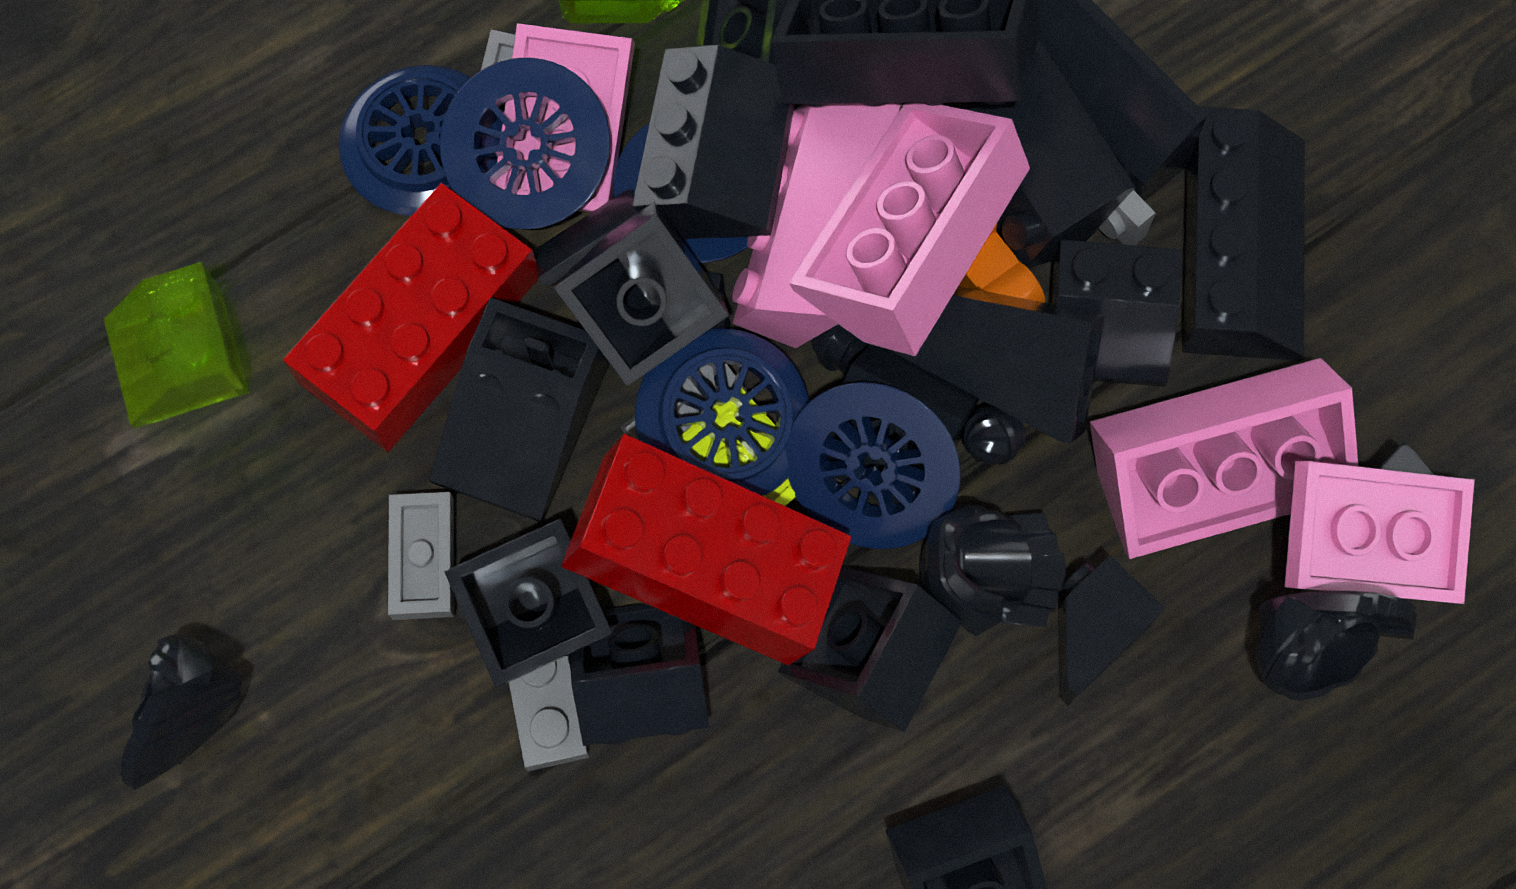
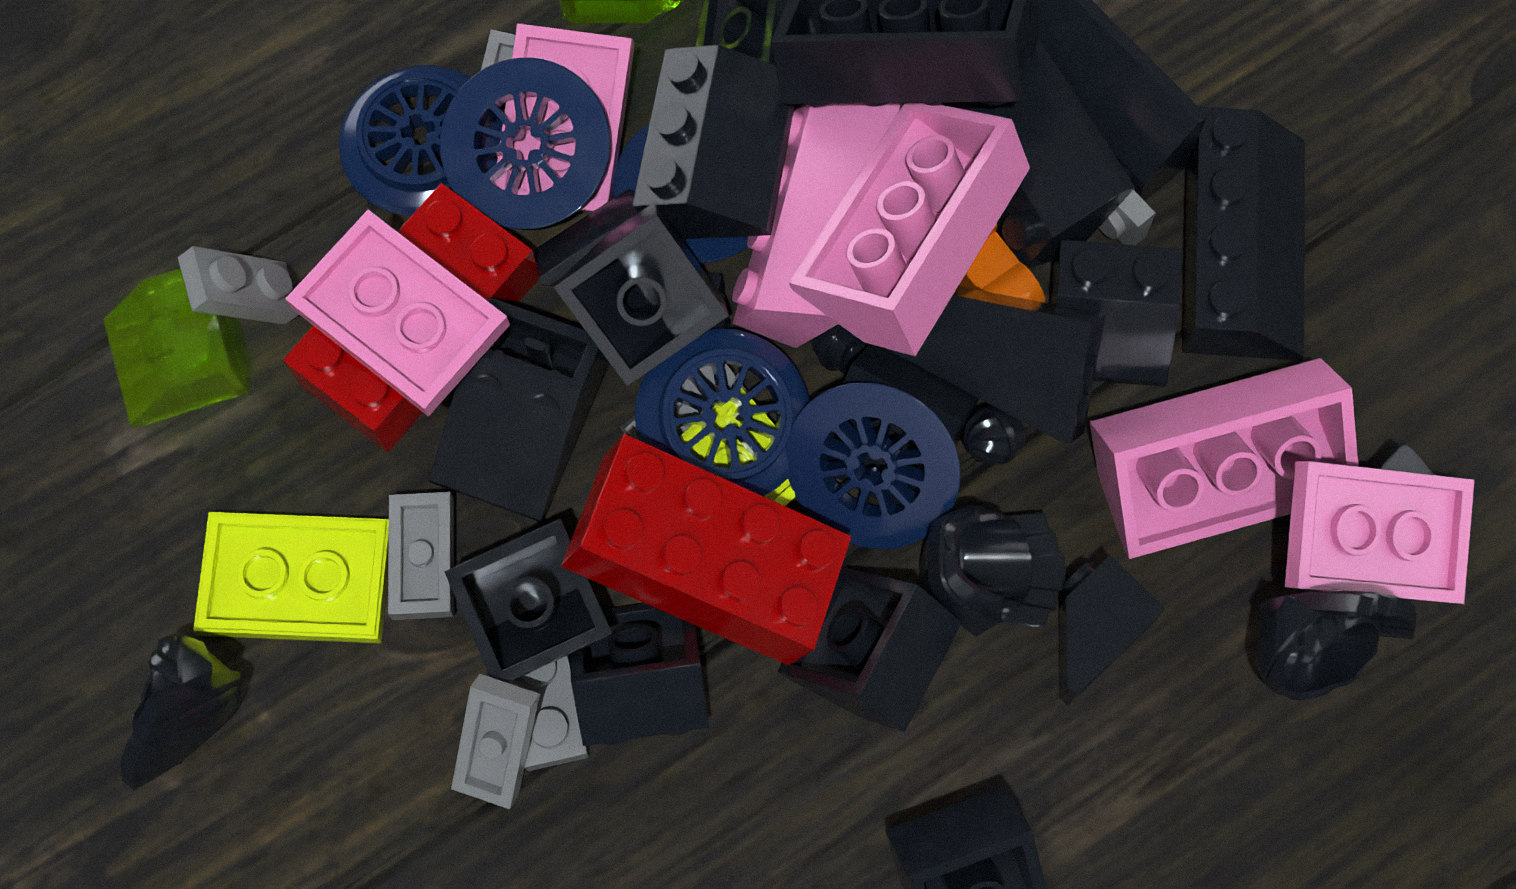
(237, 285): none -> light grey plate
(293, 577): none -> neon yellow tile
(398, 312): none -> bright pink plate
(494, 741): none -> light grey plate

